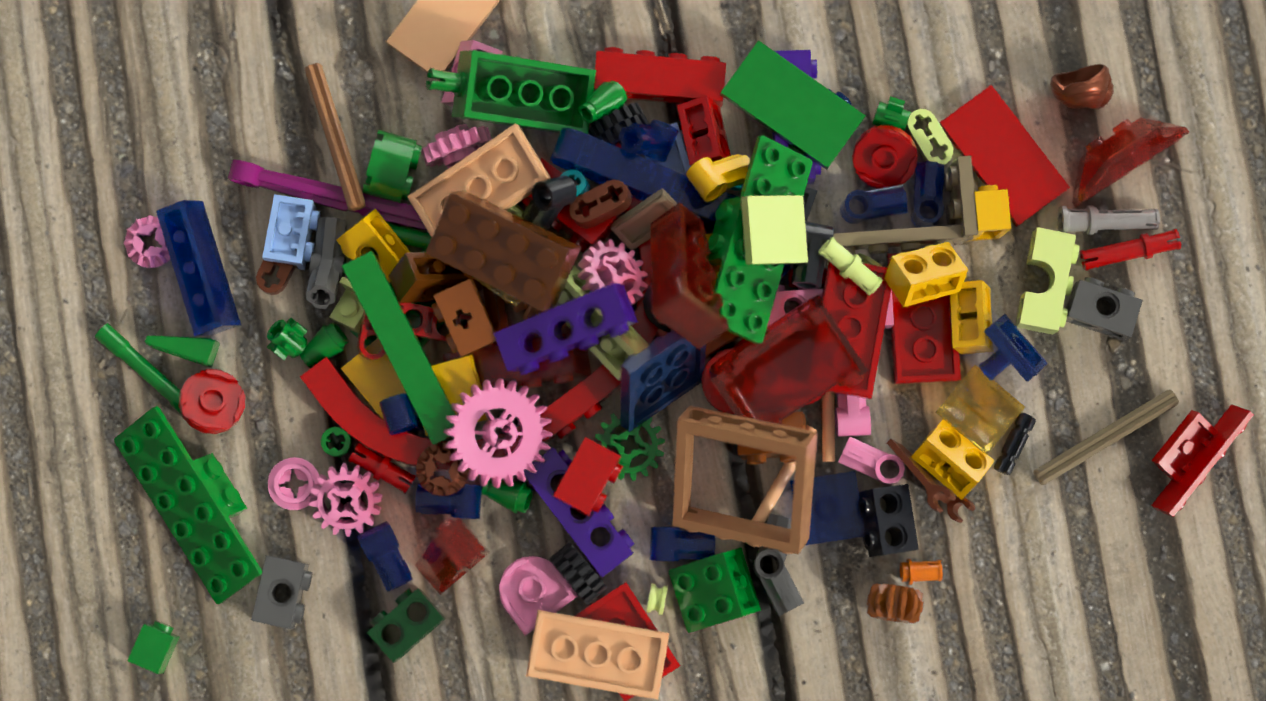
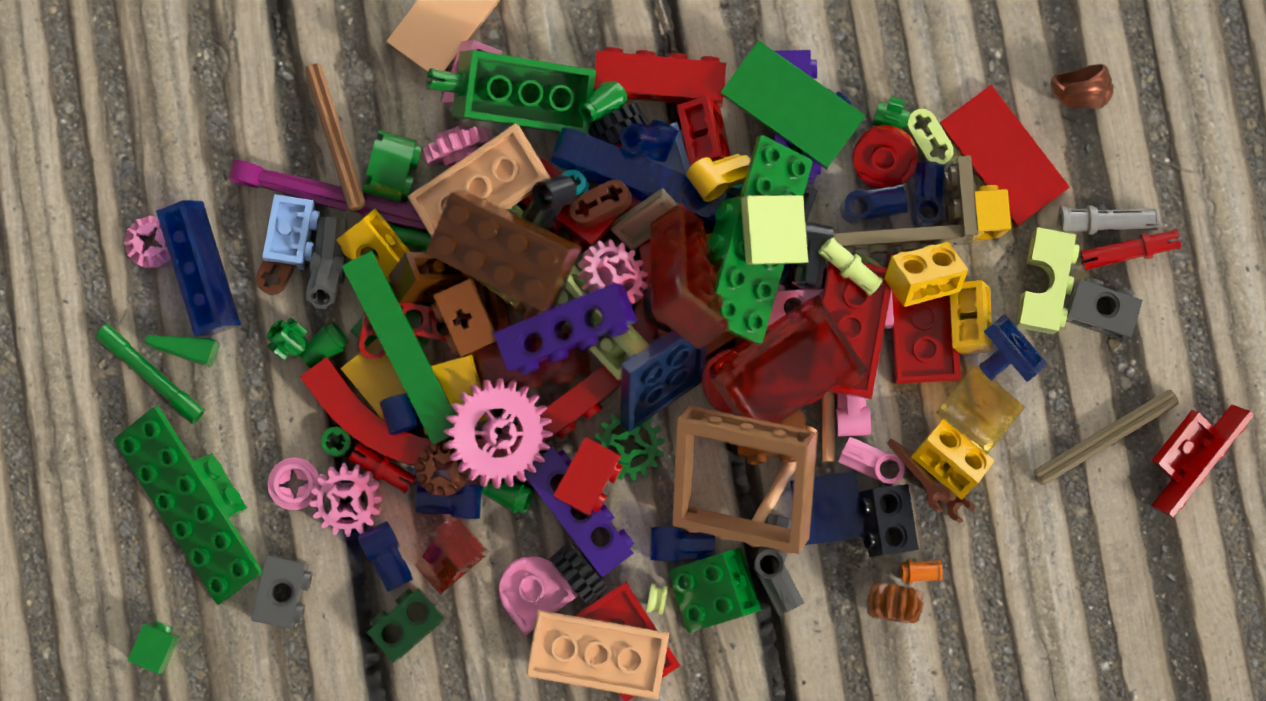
(211, 401): red tile -> none
(349, 309): yellowish green bracket -> none
(1014, 443): black axle -> none
(1121, 154): clear red wedge -> none

